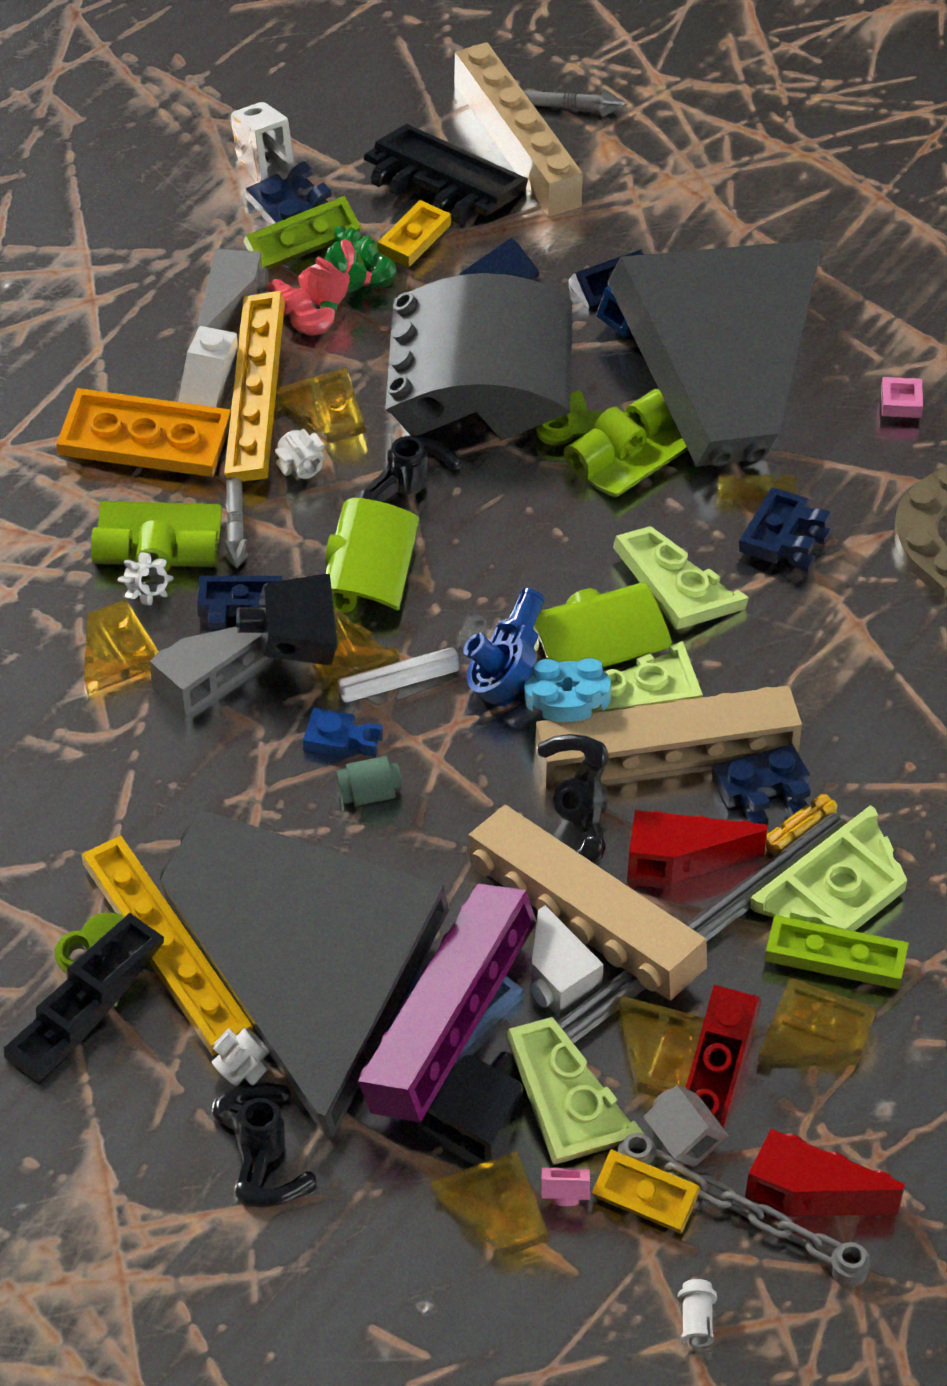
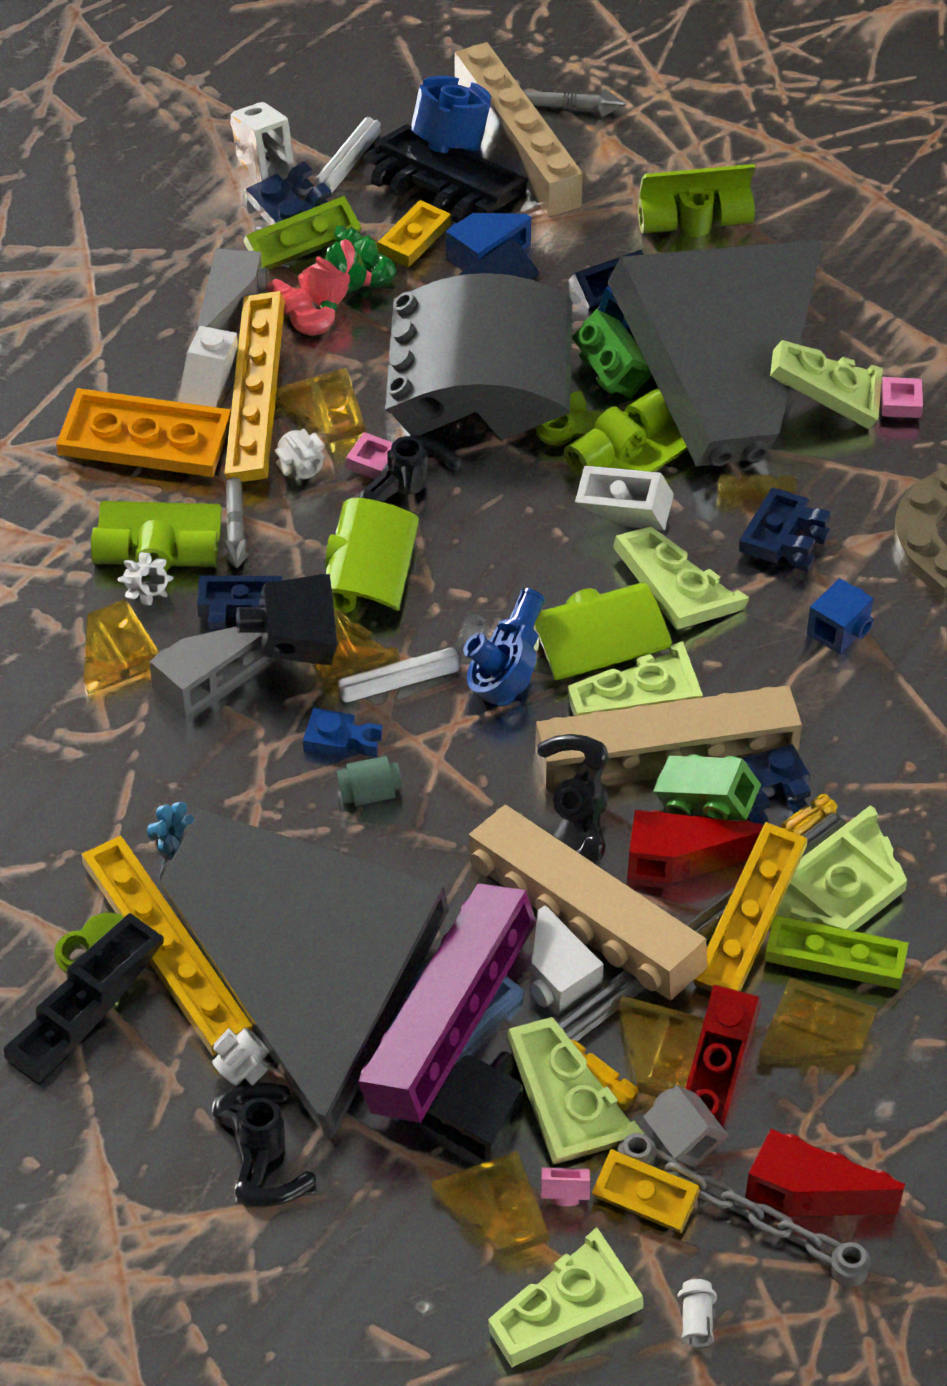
(170, 827): none -> dark azure plant
(349, 153): none -> white axle
(368, 456): none -> bright pink plate
(450, 114): none -> blue brick
(483, 233): none -> blue slope
(568, 689): medium azure plate -> none
(568, 1303): none -> yellowish green wing
(612, 354): none -> bright green brick
(622, 1089): none -> yellow axle
(626, 496): none -> white slope
(696, 199): none -> lime panel
(707, 787): none -> bright green brick
(752, 908): none -> yellow plate
(829, 382): none -> yellowish green wing
(840, 616): none -> blue brick

